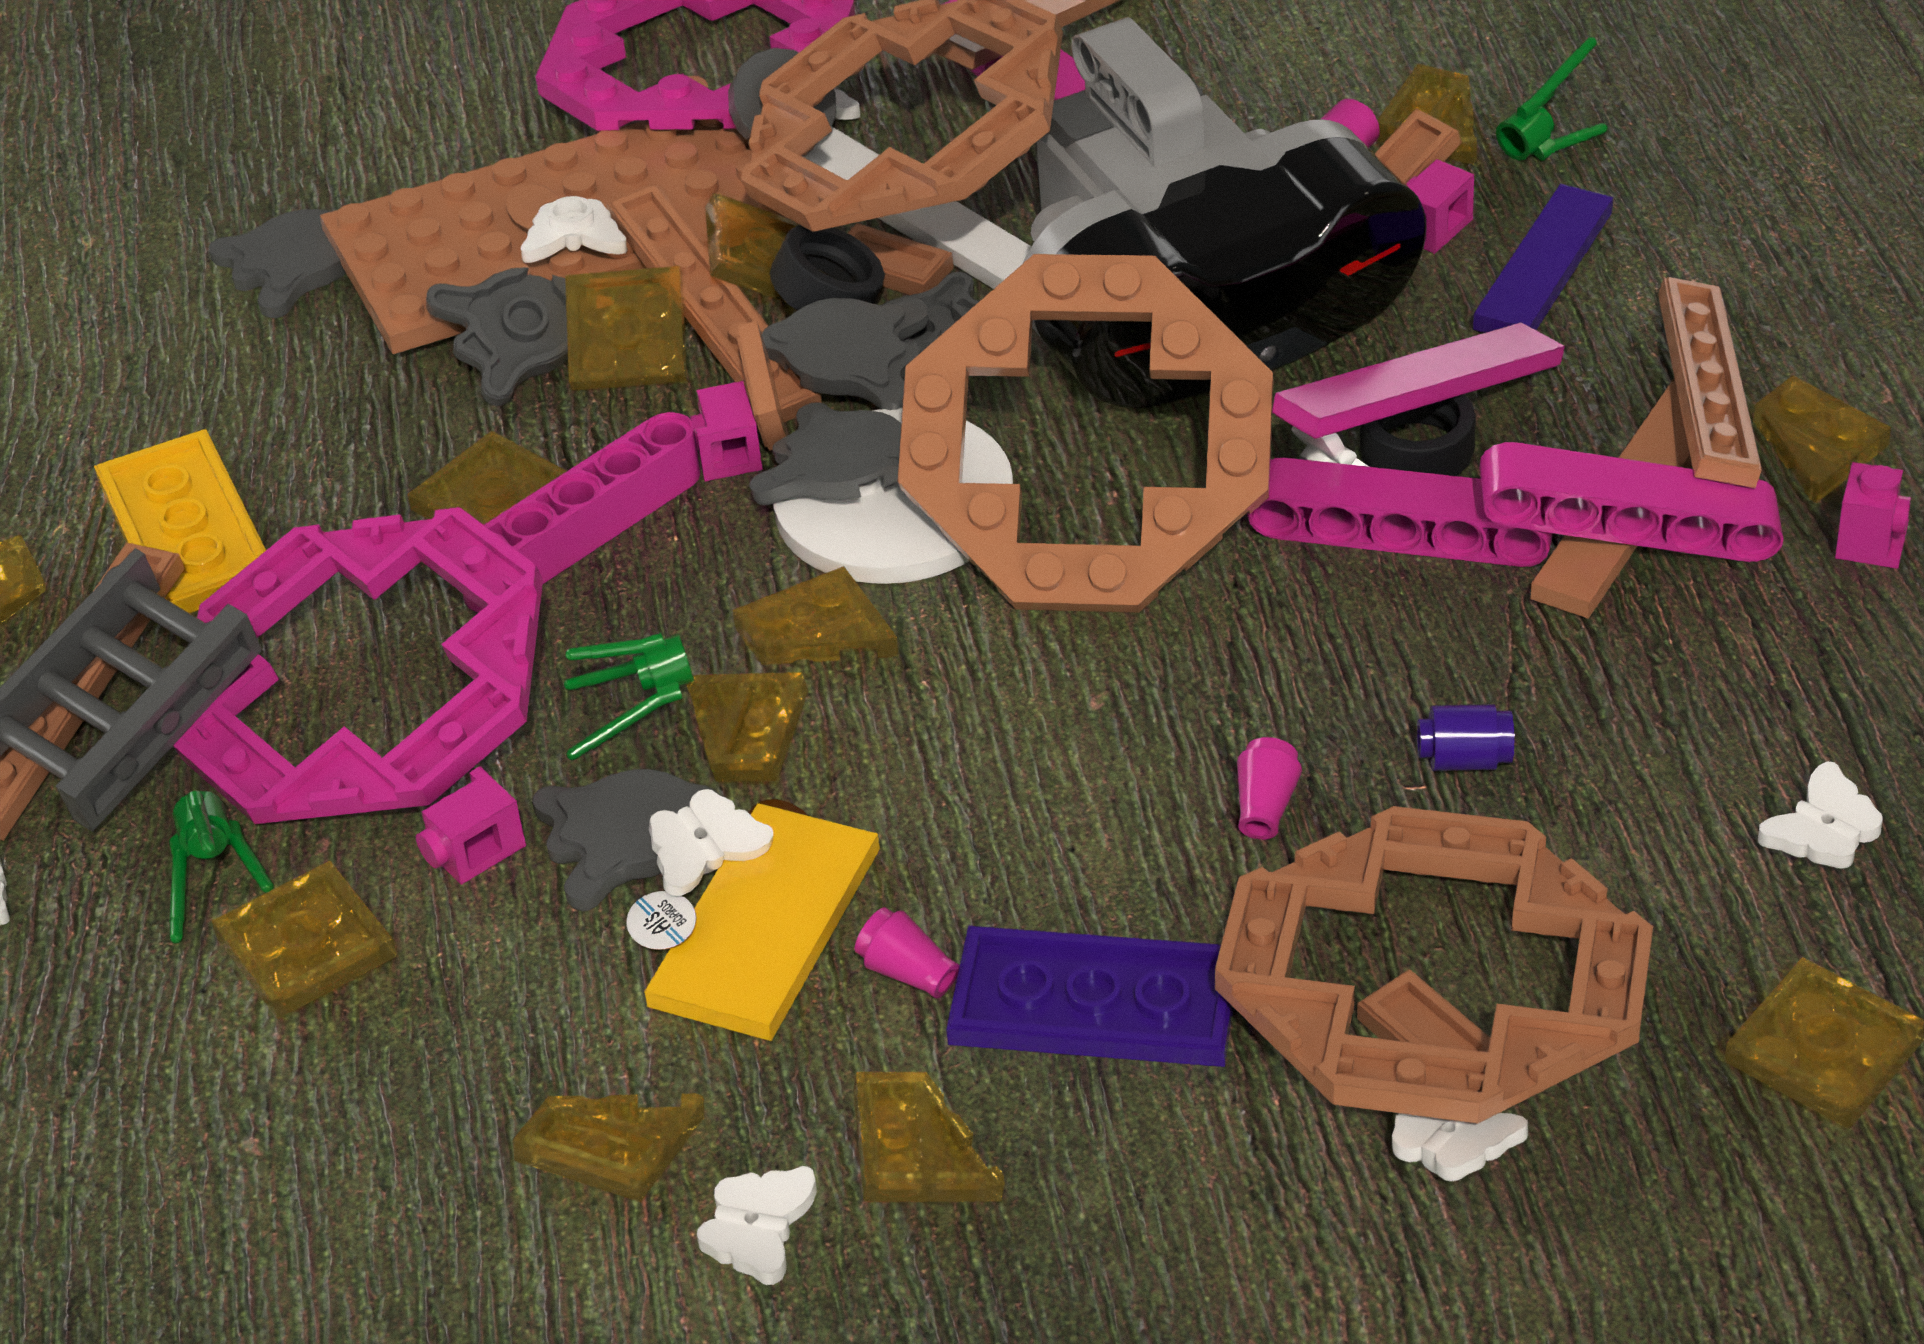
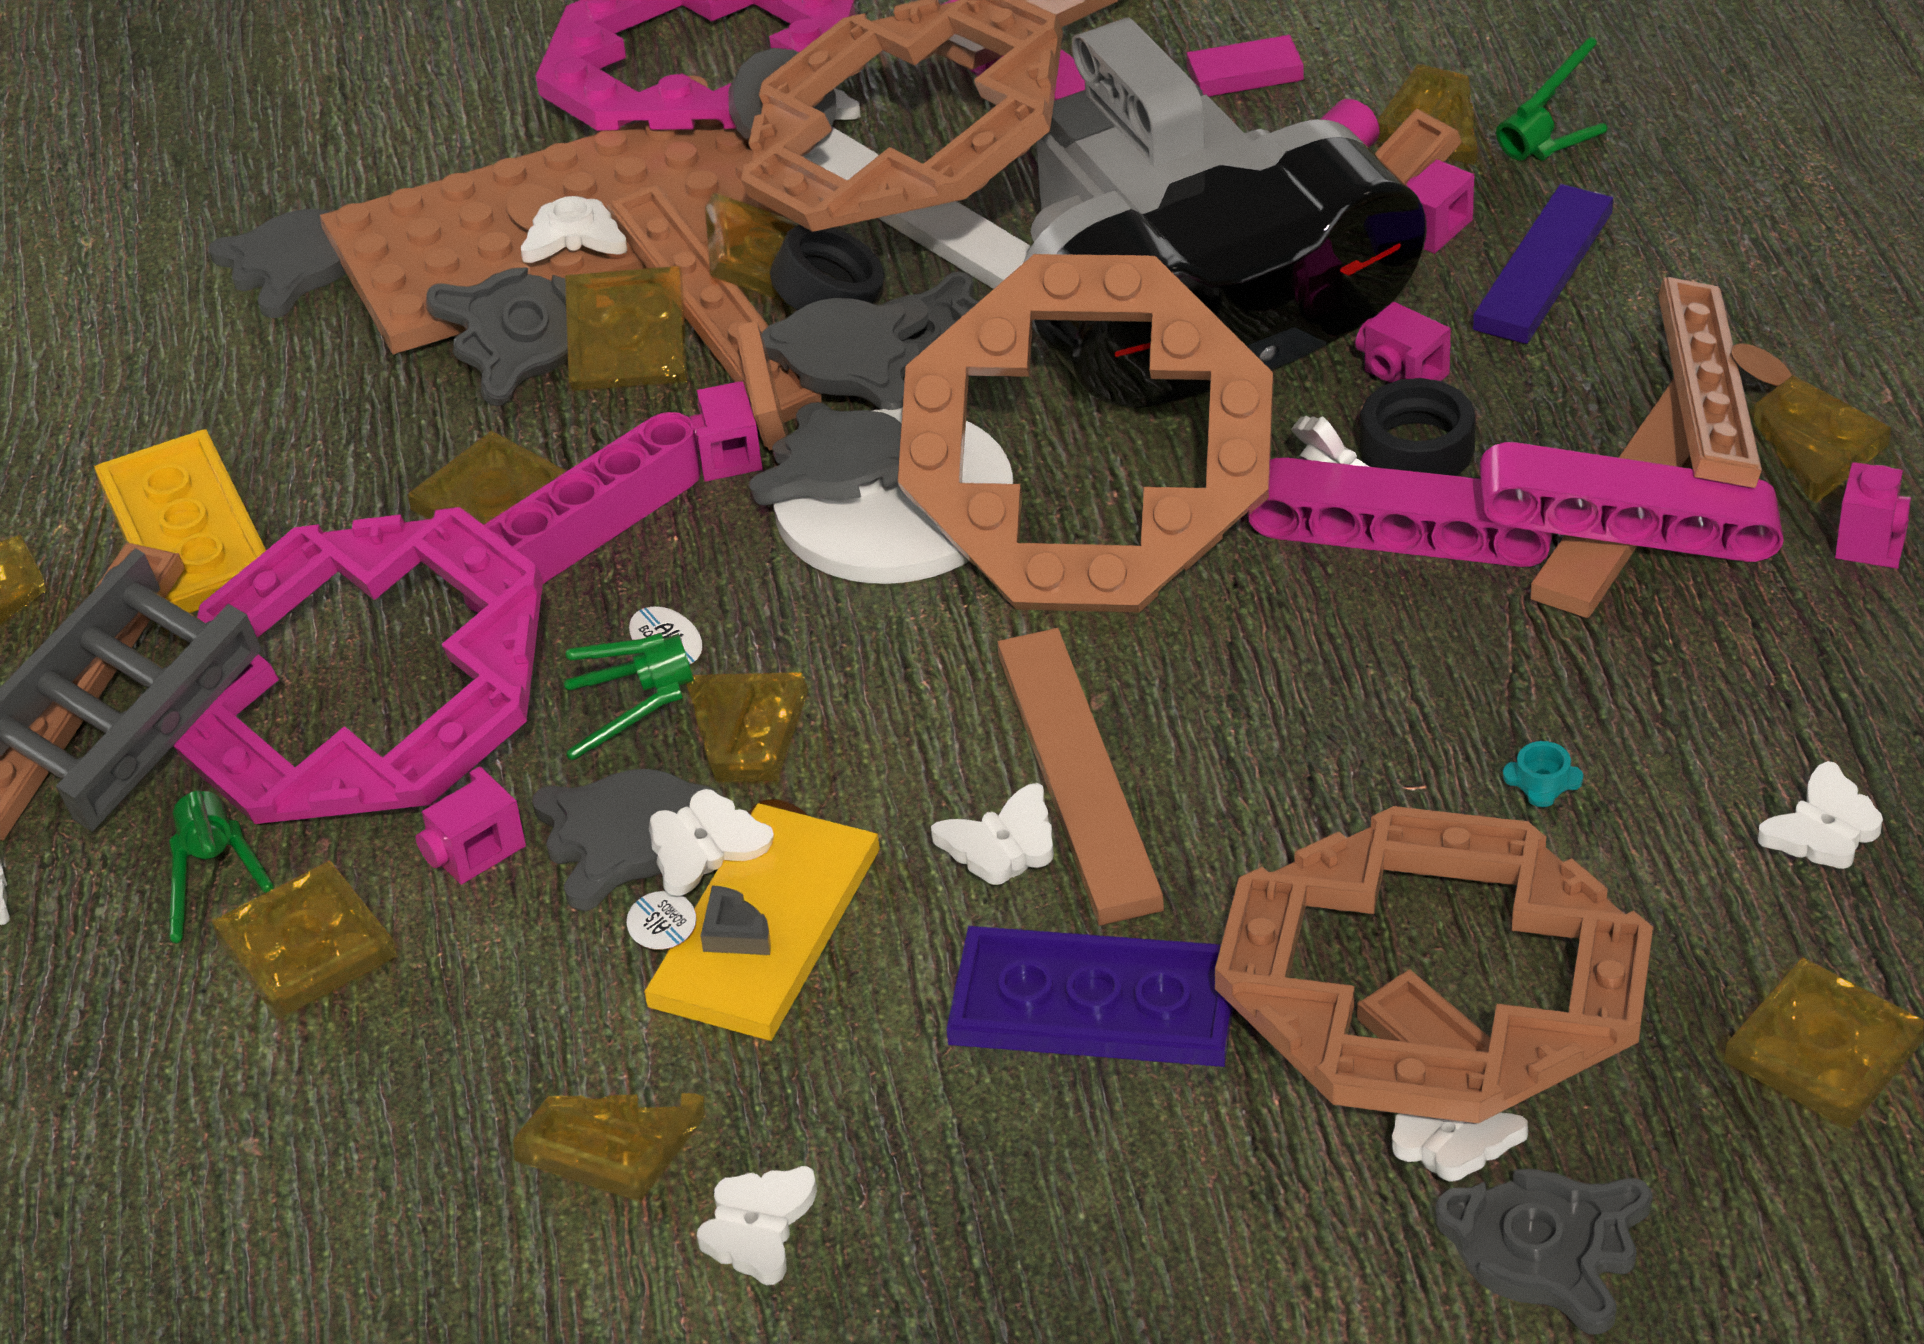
(668, 622): none -> white sticker
(734, 925): none -> dark grey tile
(814, 622): clear yellow wing -> none
(903, 951): dark pink cone -> none
(907, 264): nougat tile -> none
(916, 1145): clear yellow wing -> none
(1003, 843): none -> white animal
(1080, 778): none -> nougat tile
(1245, 66): none -> dark pink tile
(1266, 782): dark pink cone -> none
(1404, 345): none -> dark pink brick
(1416, 380): dark pink tile -> none
(1466, 737): dark purple brick -> none
(1543, 772): none -> teal plate
(1548, 1239): none -> dark grey tile
(1760, 364): none -> nougat sticker

